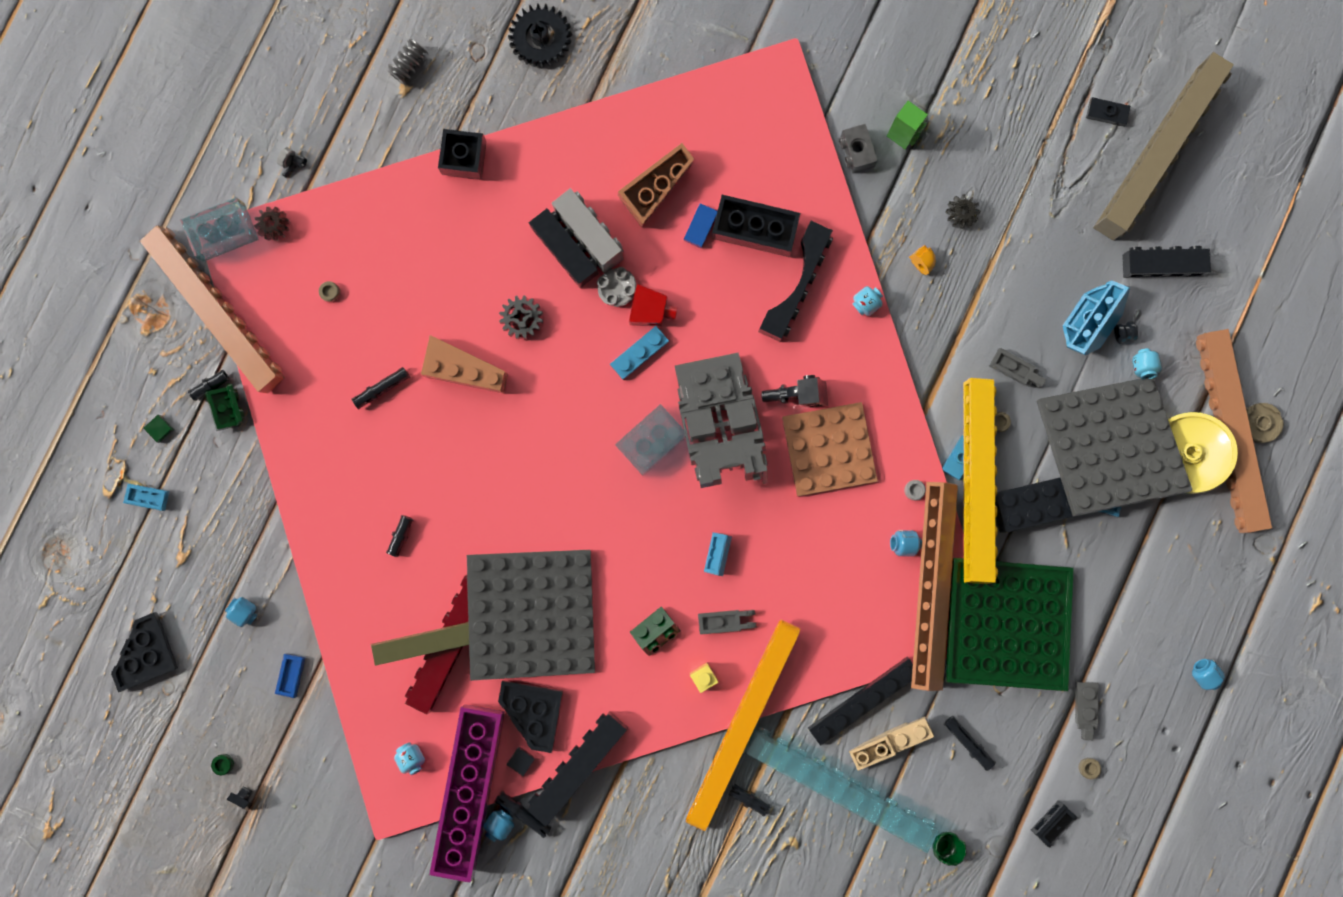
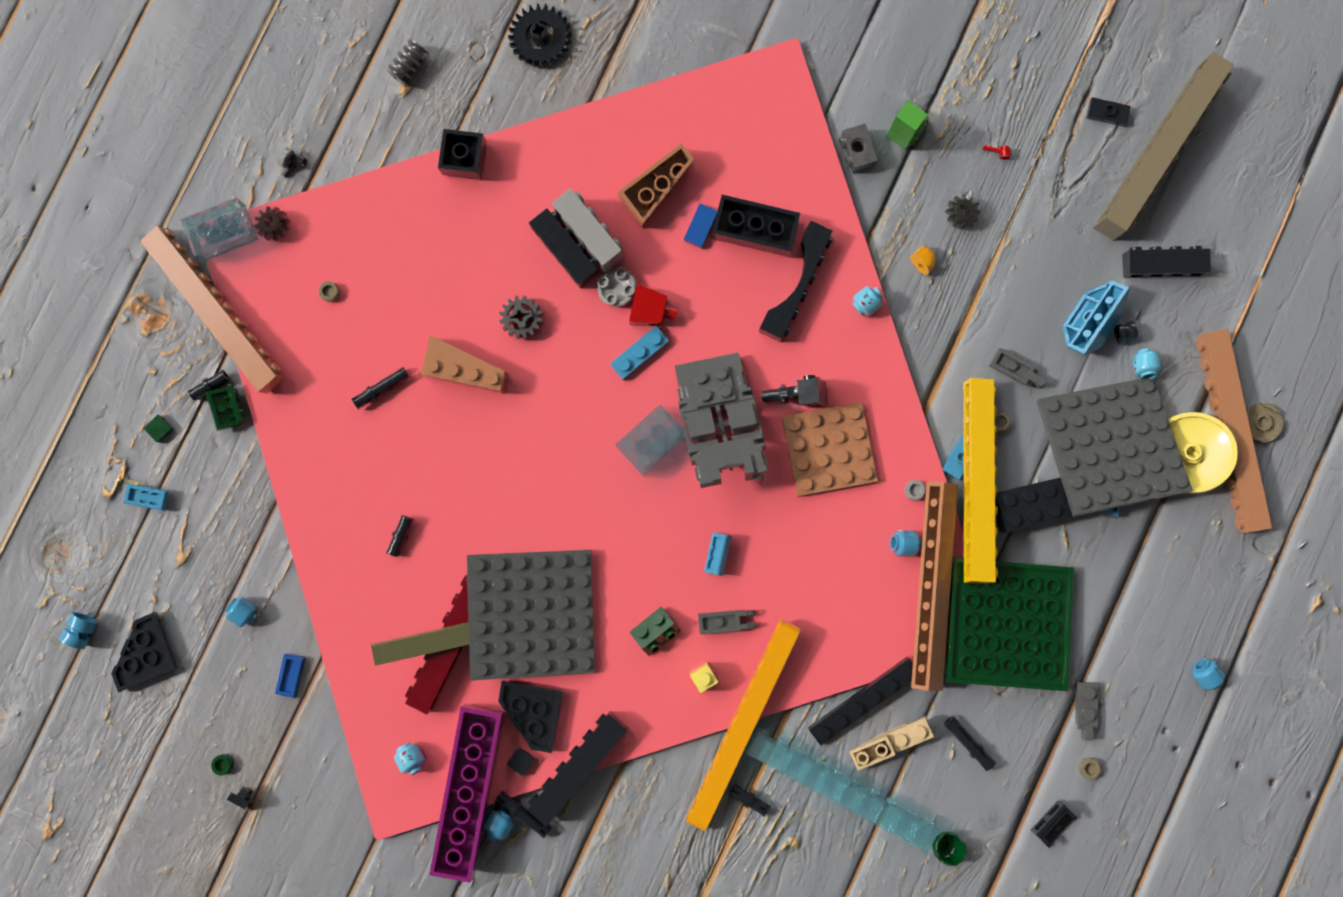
(77, 633): none -> dark azure wheel
(1004, 151): none -> red hand

